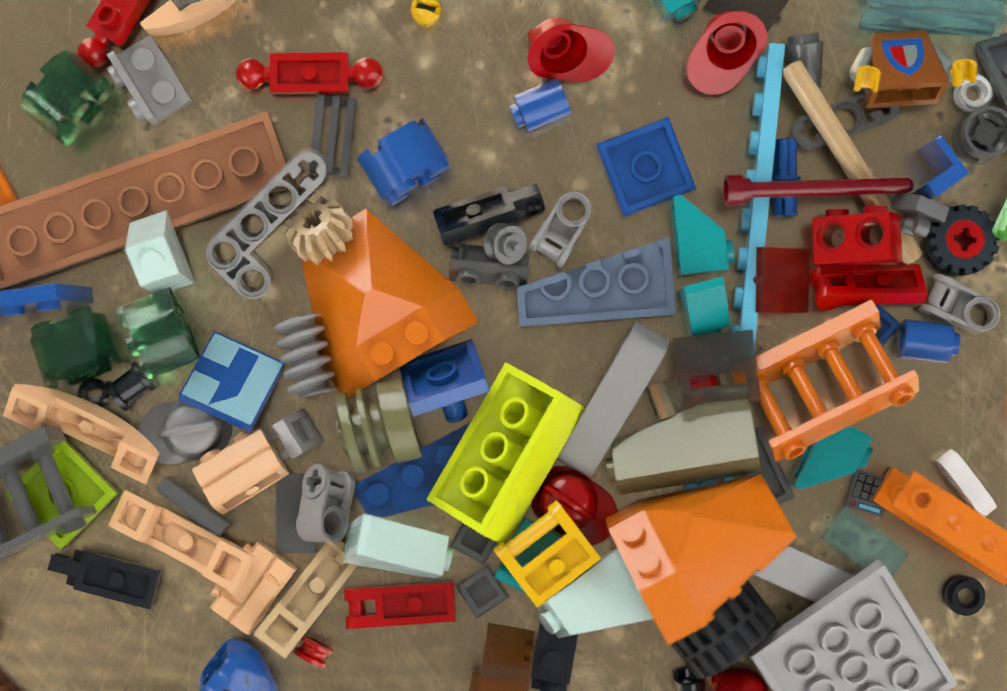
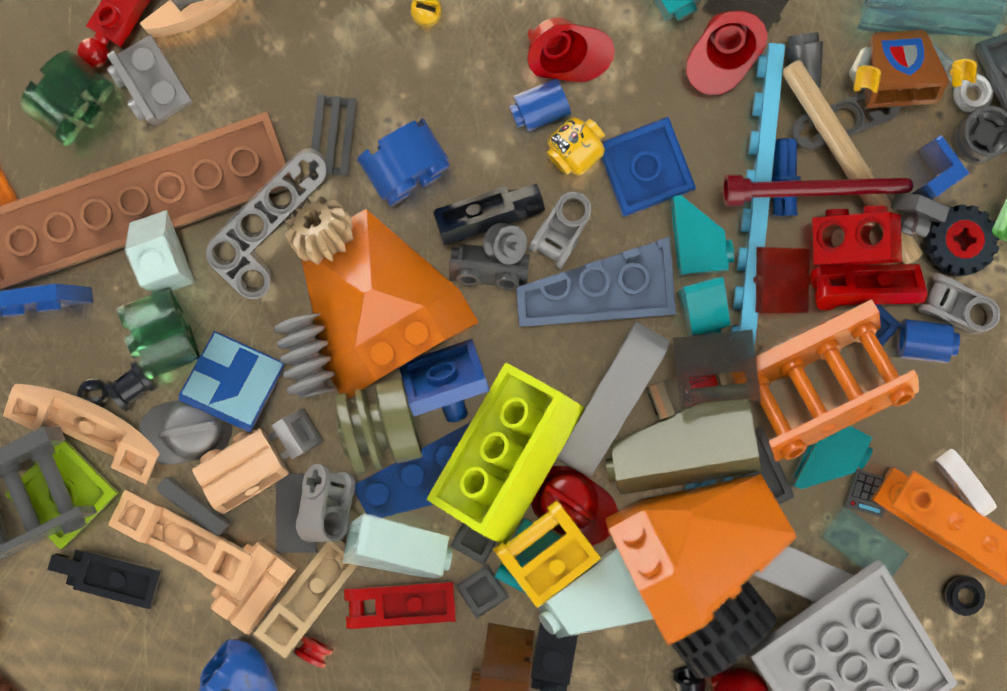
(74, 347): clear green brick -> none
(309, 73): red plate -> none
(576, 146): none -> yellow head

